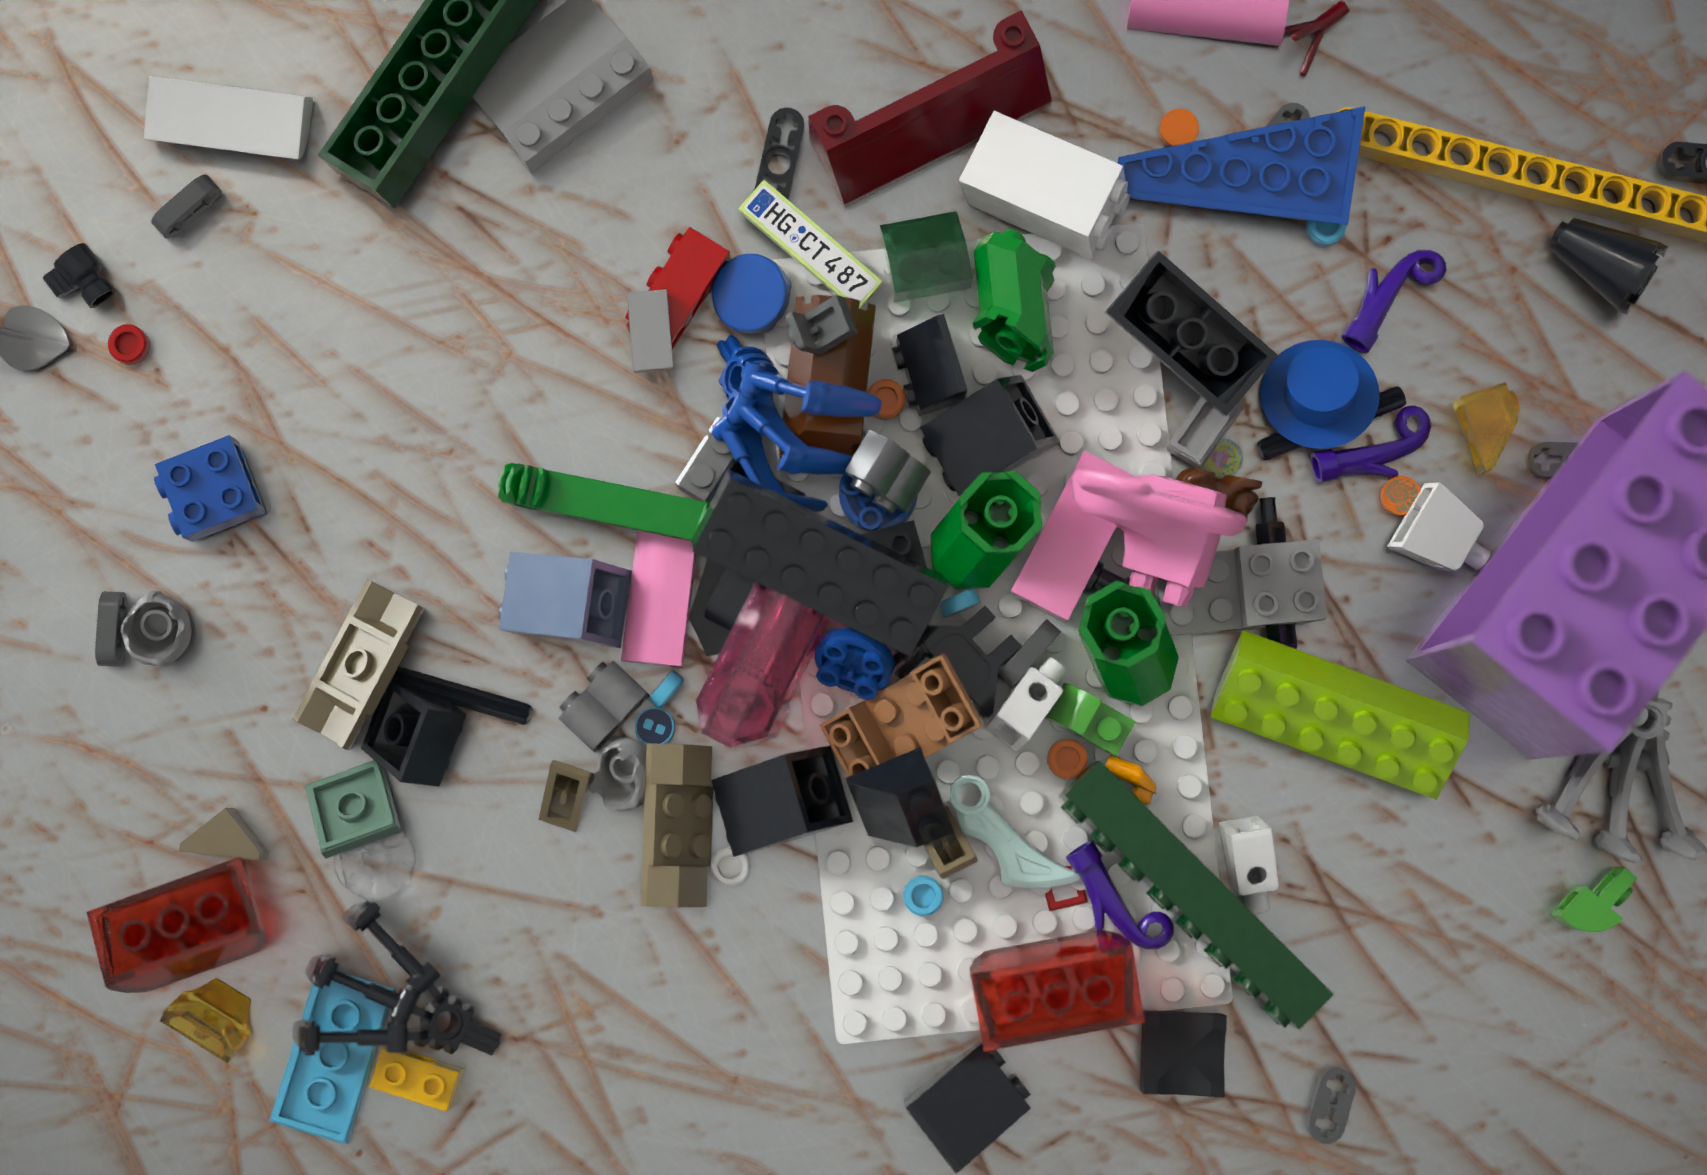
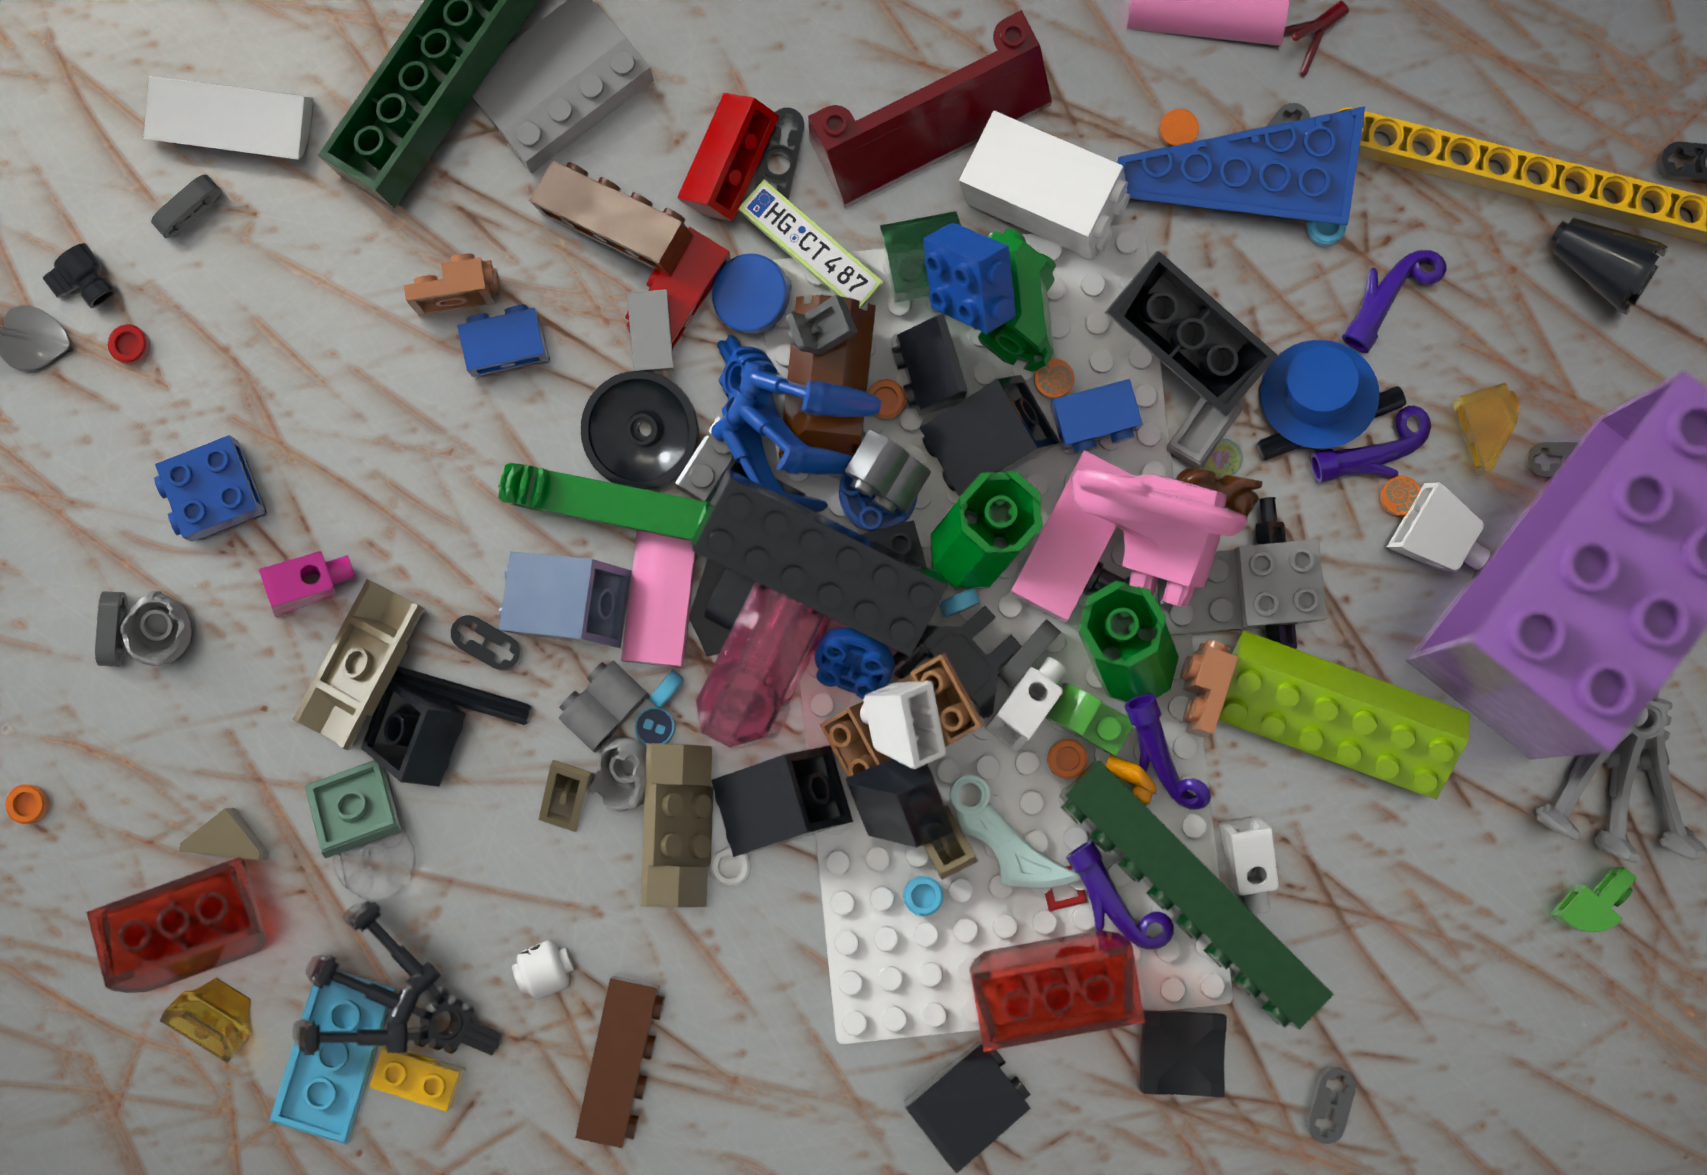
(27, 804): none -> orange tile
(286, 585): none -> dark pink torso
(465, 284): none -> nougat plate
(490, 634): none -> black beam
(502, 340): none -> blue brick
(542, 970): none -> white head
(611, 216): none -> brick
(613, 434): none -> black dish
(618, 1062): none -> reddish brown brick
(728, 156): none -> red brick
(905, 722): none -> white torso
(969, 277): none -> blue brick
(1054, 379): none -> tile
(1096, 416): none -> blue brick
(1145, 716): none -> dark purple plant
(1208, 676): none -> nougat plate

